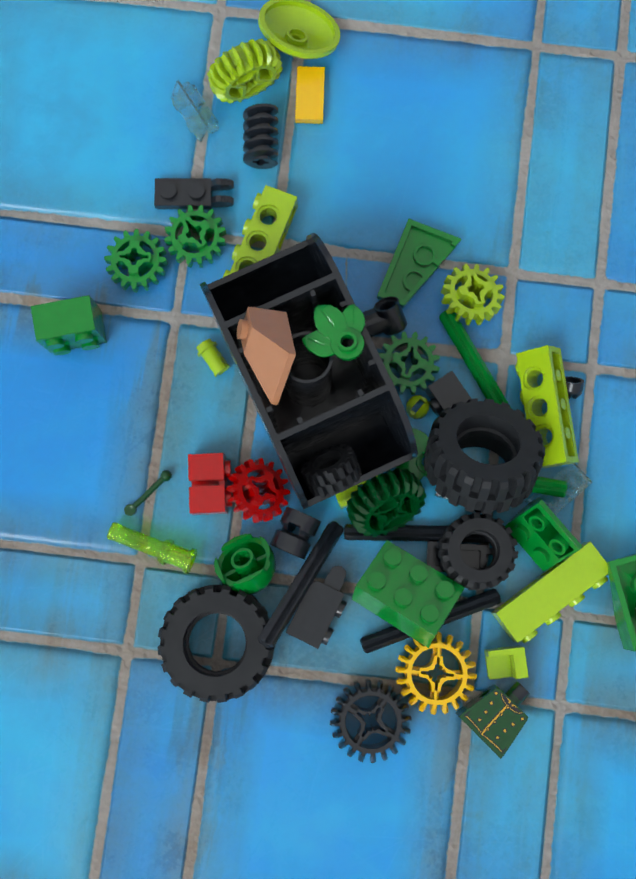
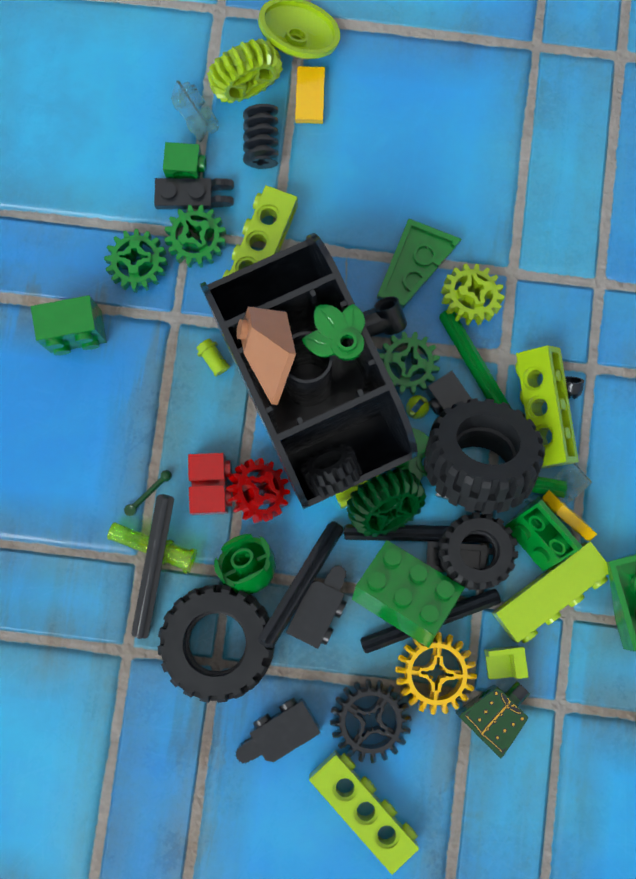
(152, 566): none -> black axle
(183, 160): none -> green brick
(279, 734): none -> black hinge
(291, 543): black wheel -> none
(391, 851): none -> lime brick
(569, 516): none -> yellow tile

